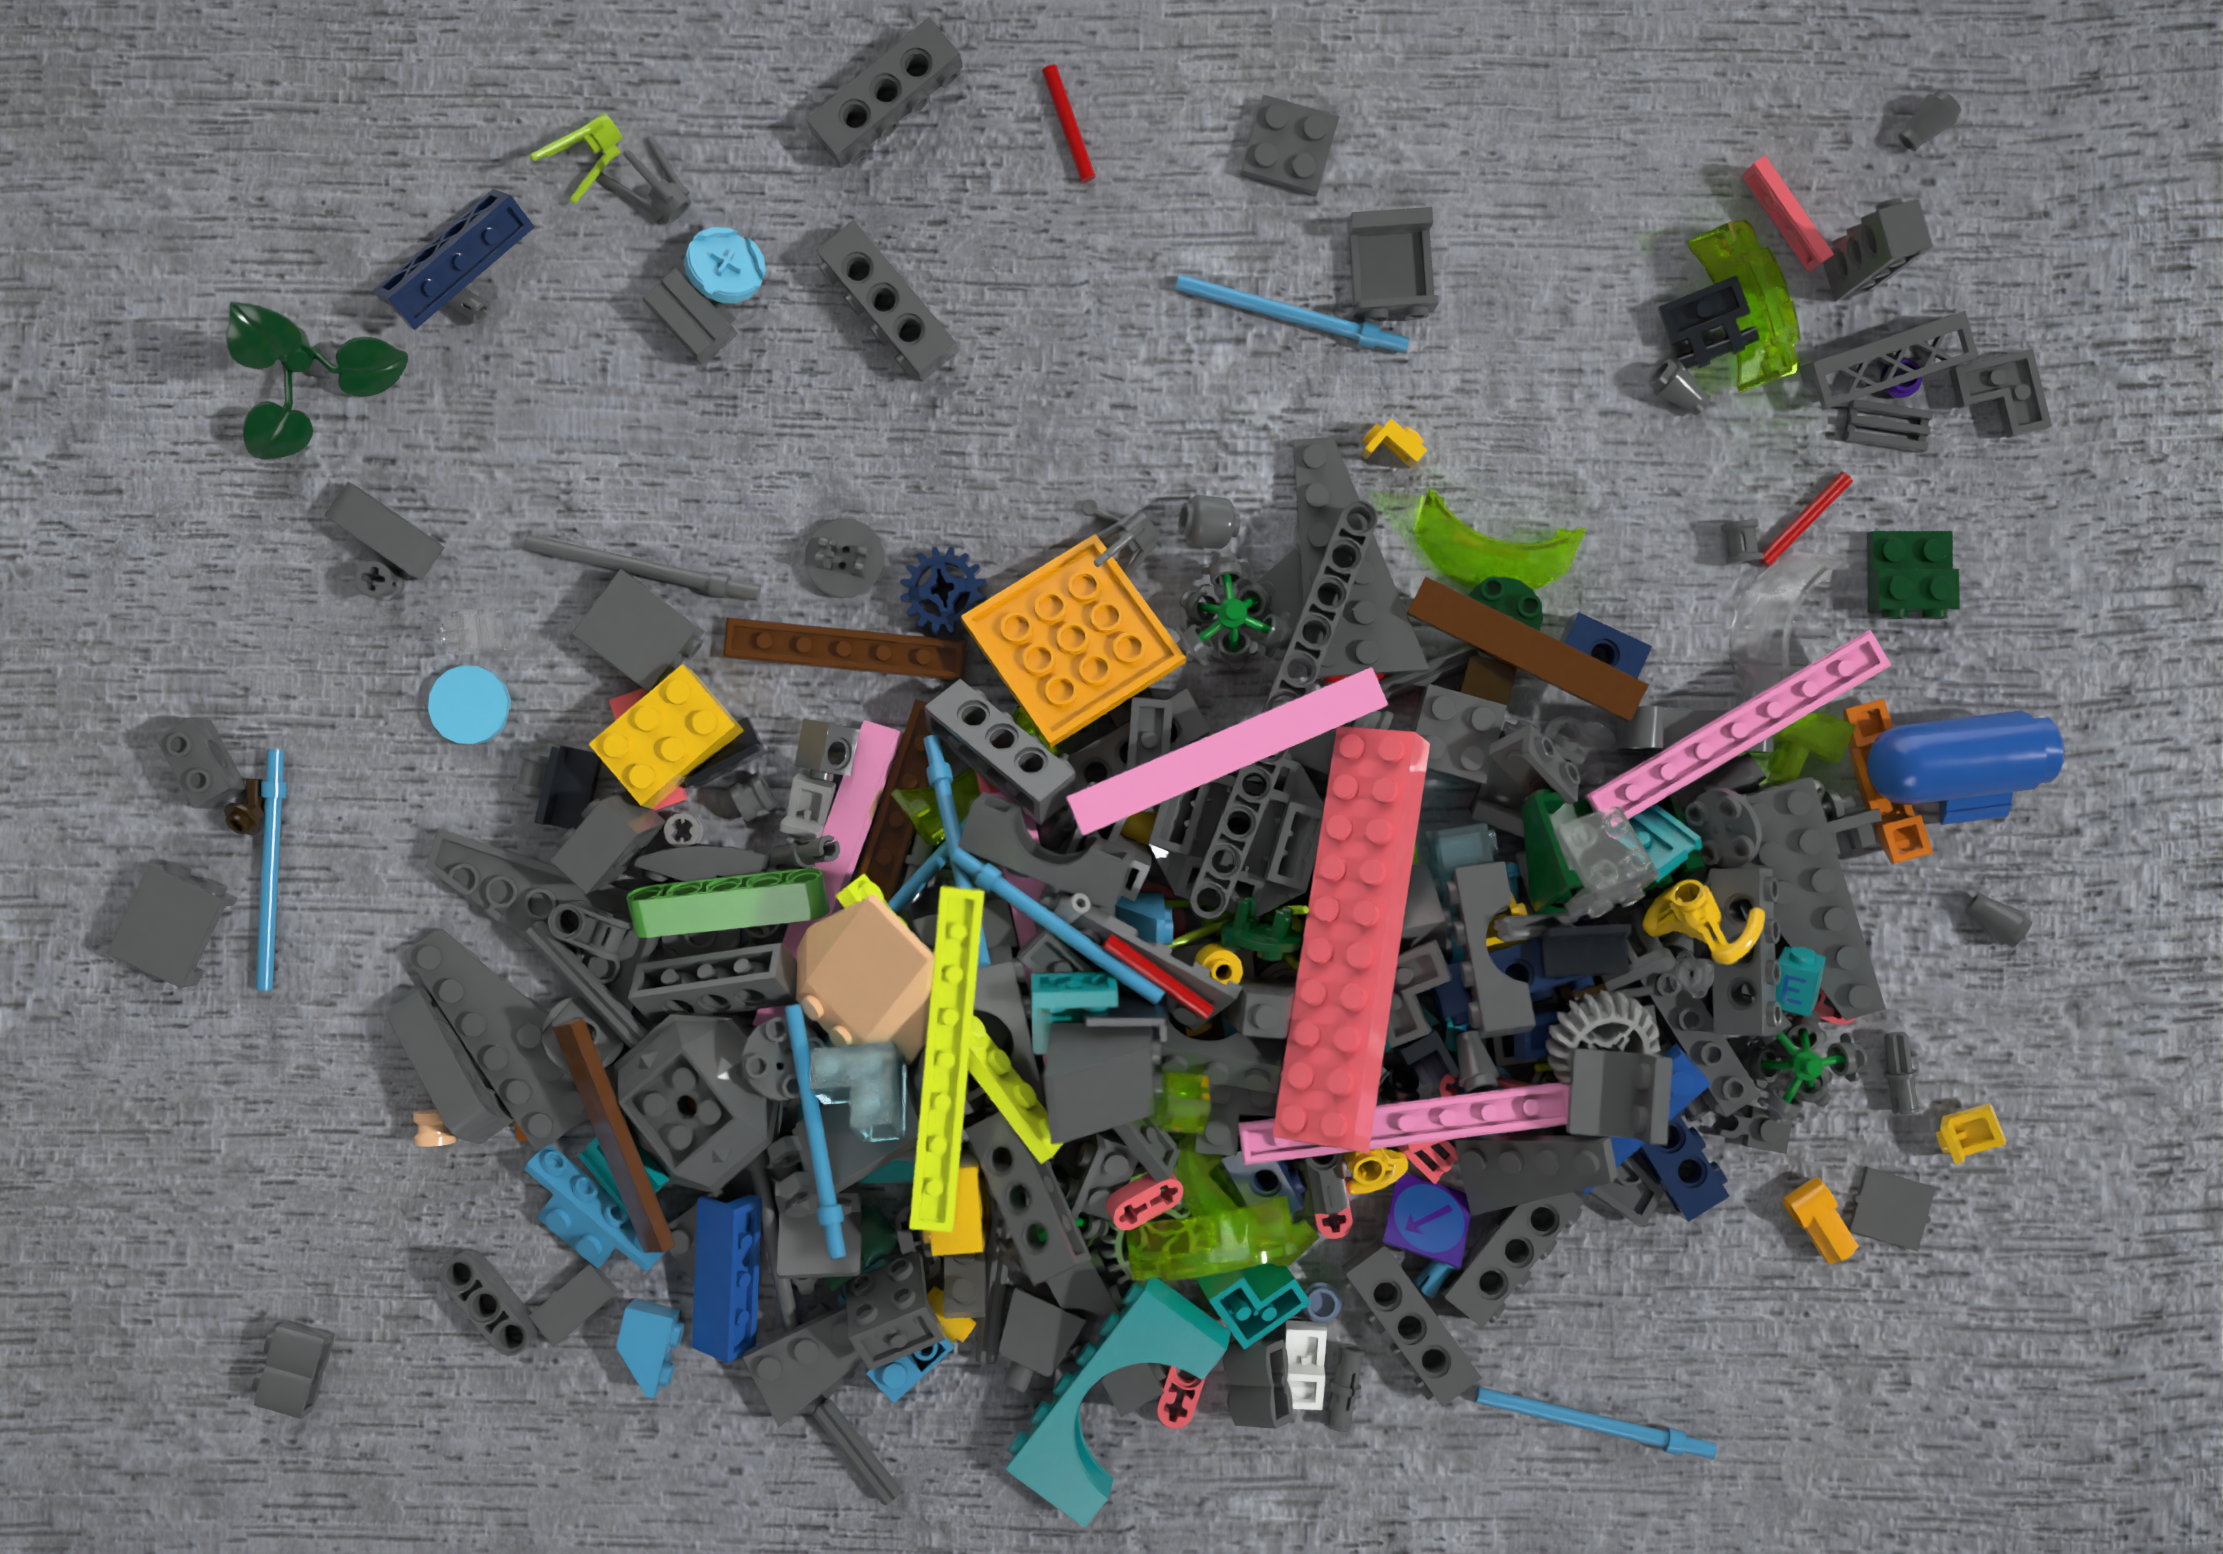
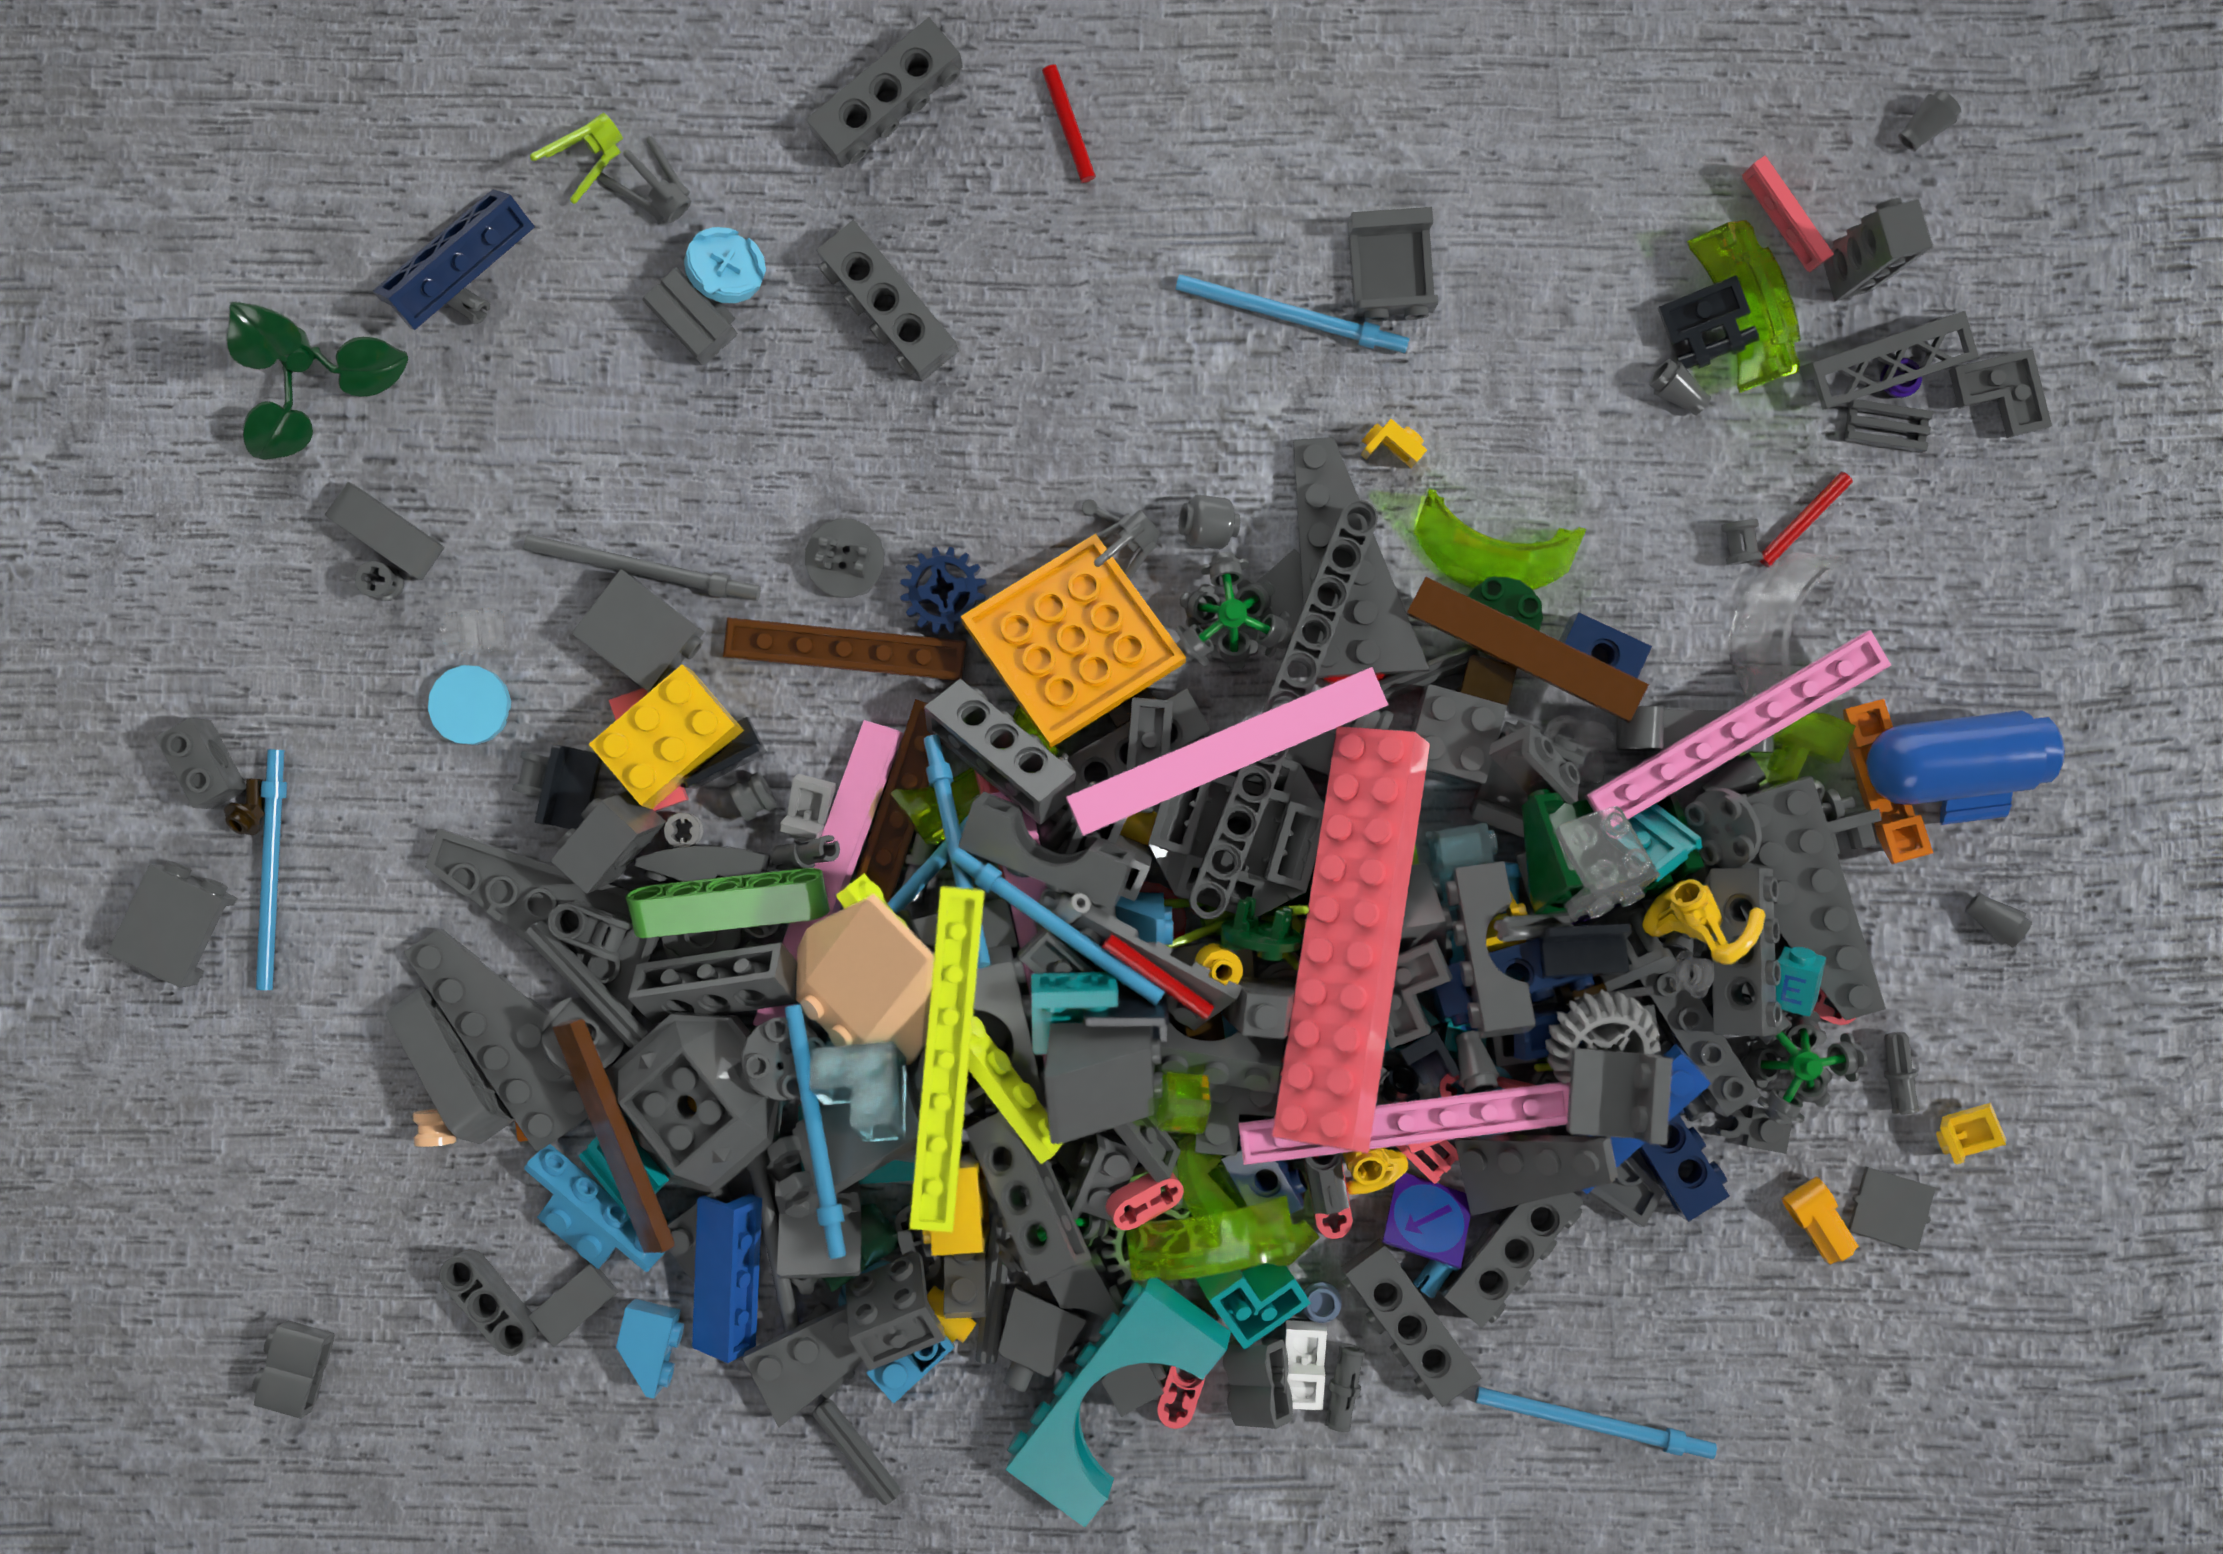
(826, 749): dark grey brick -> none
(1289, 145): dark grey plate -> none
(1911, 574): dark green plate -> none

